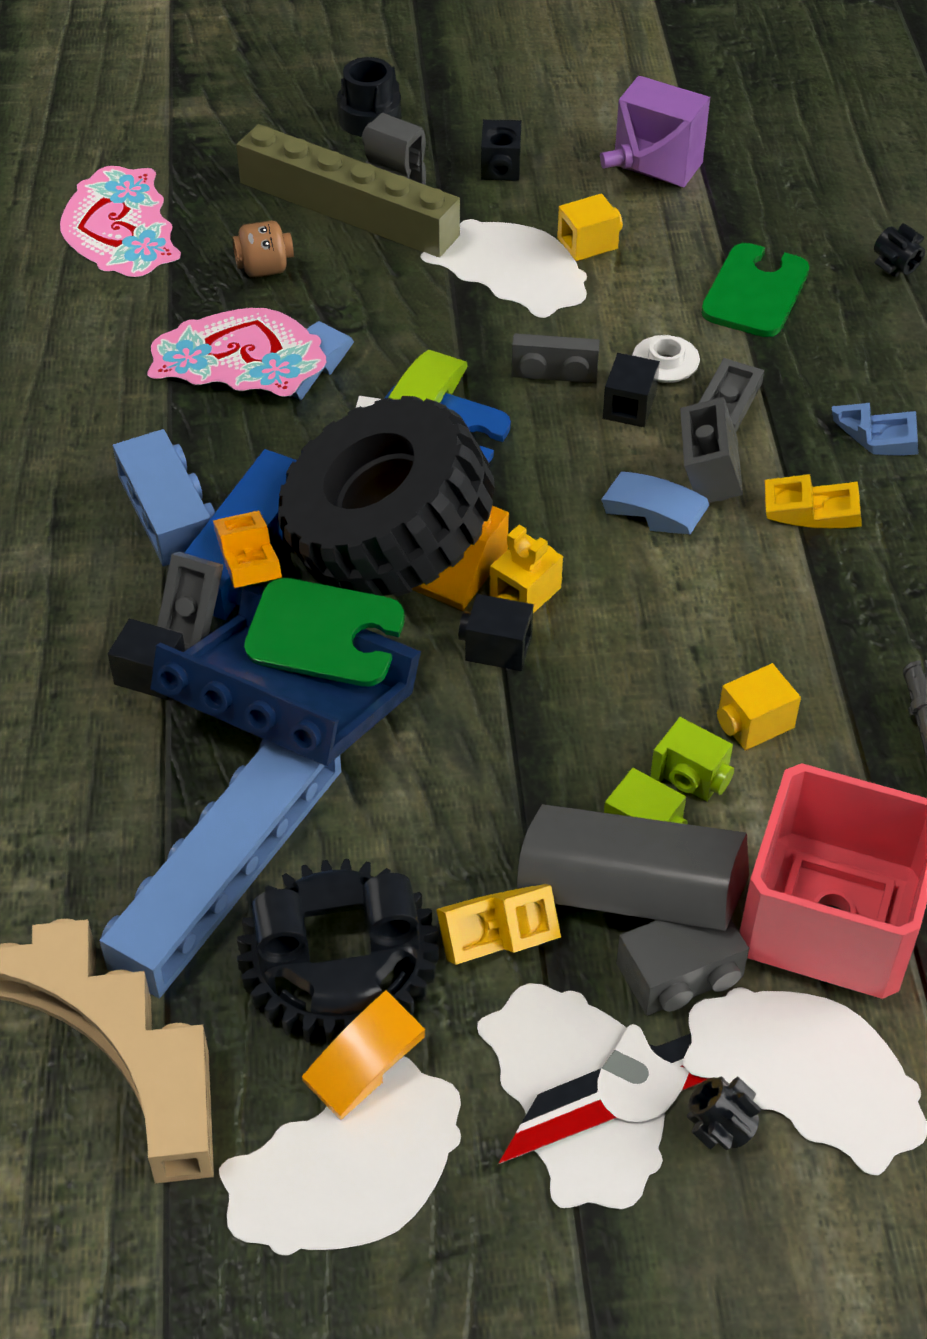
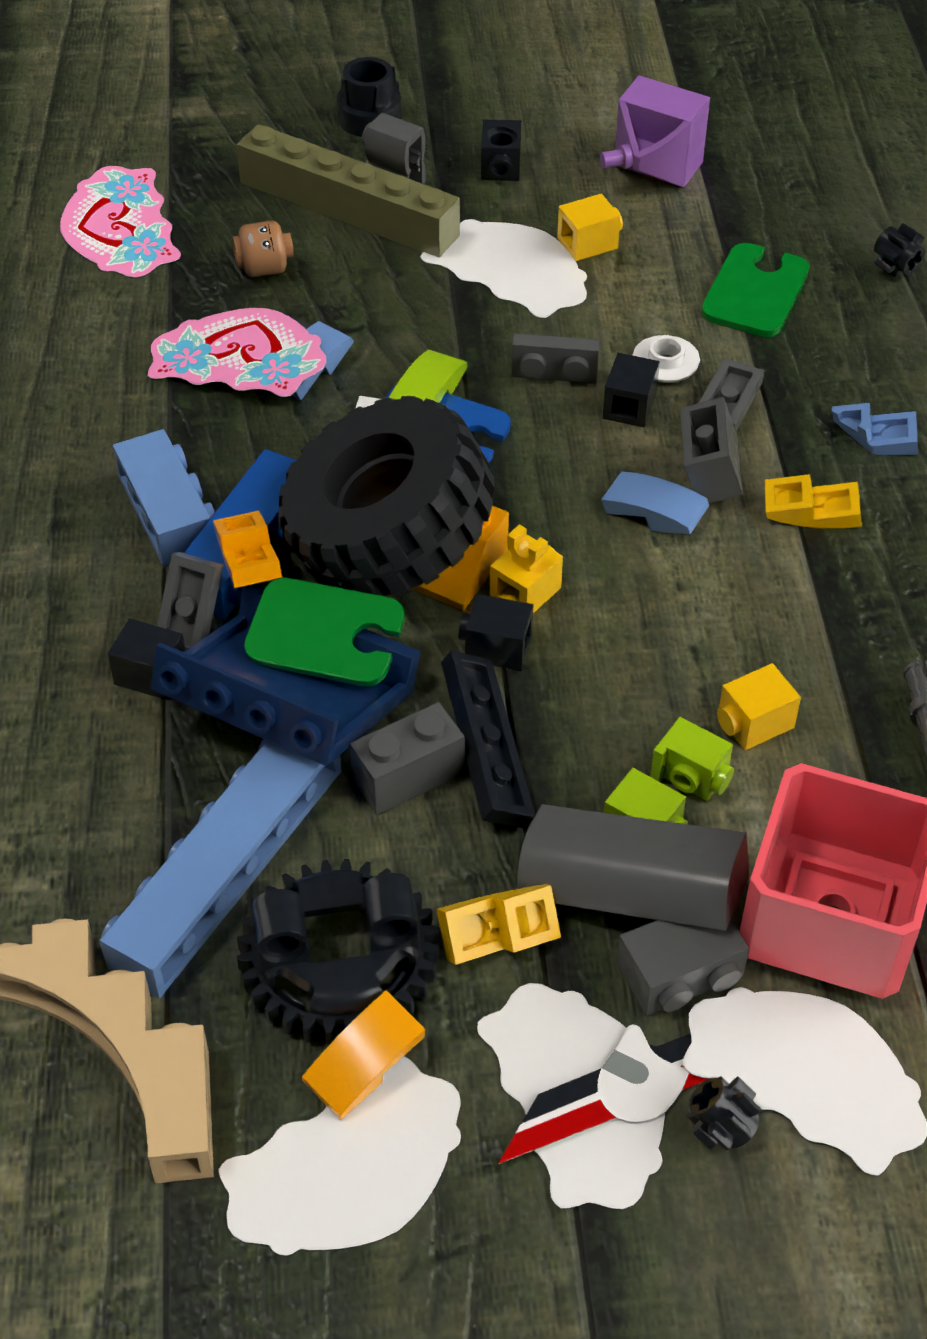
(407, 758): none -> dark grey brick
(488, 740): none -> black plate

